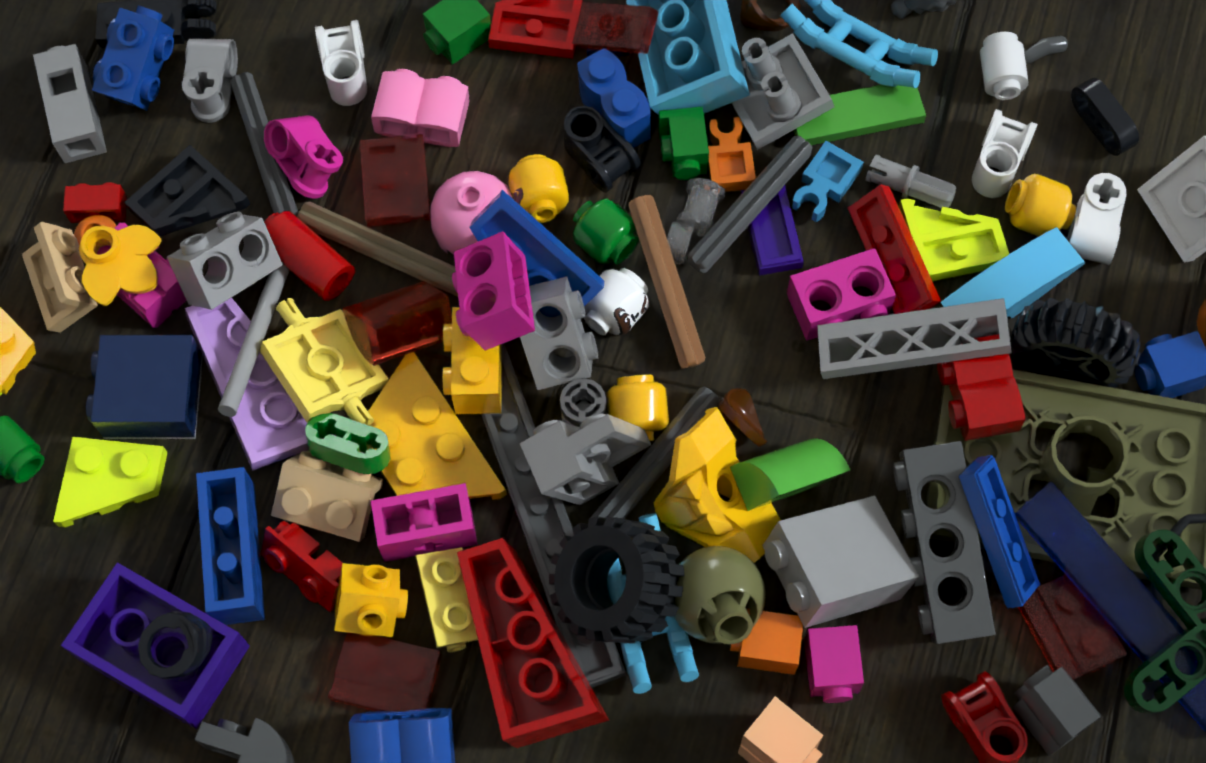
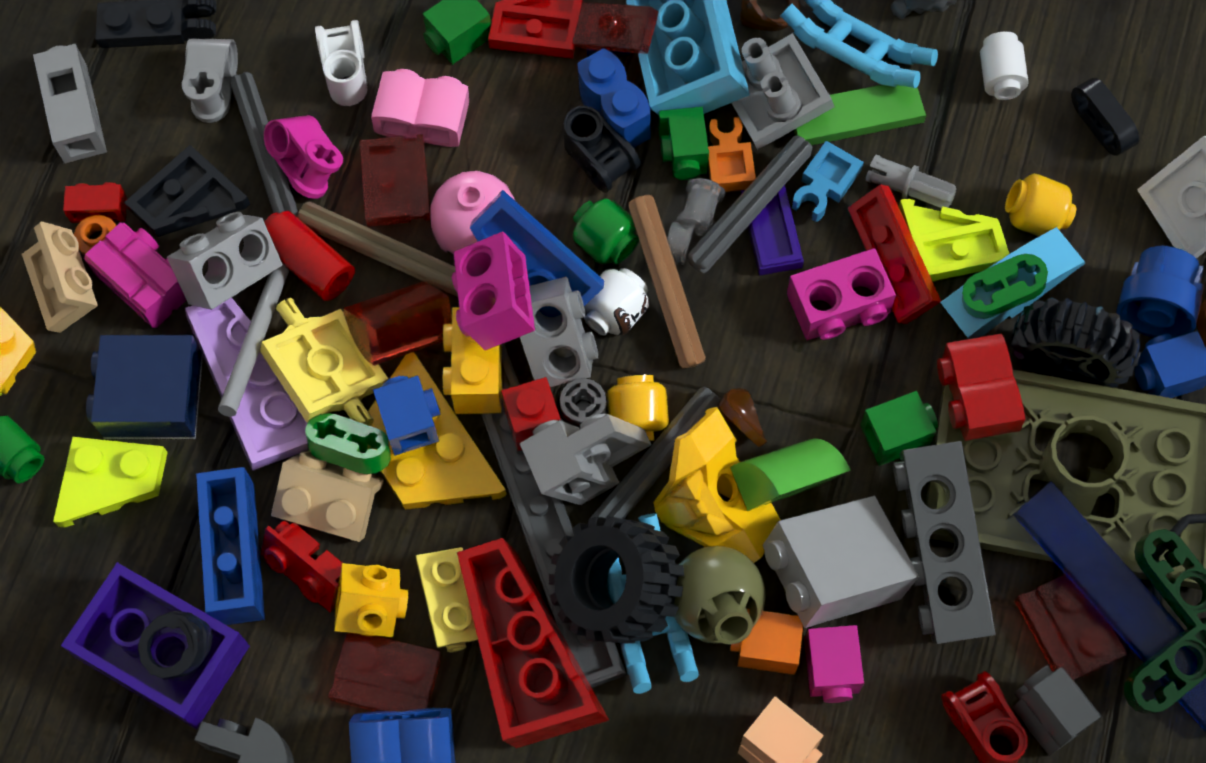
(122, 266): yellow plate -> none
(133, 57): blue brick -> none
(407, 413): none -> blue brick
(423, 522): dark pink brick -> none
(528, 407): none -> red brick
(539, 186): yellow head -> none
(898, 426): none -> green brick
(913, 339): light grey fence -> none
(999, 531): blue tile -> none
(1000, 276): none -> green beam
(1002, 149): white piece -> none
(1045, 47): dark grey piece -> none
(1096, 224): white piece -> none
(1163, 293): none -> blue piece

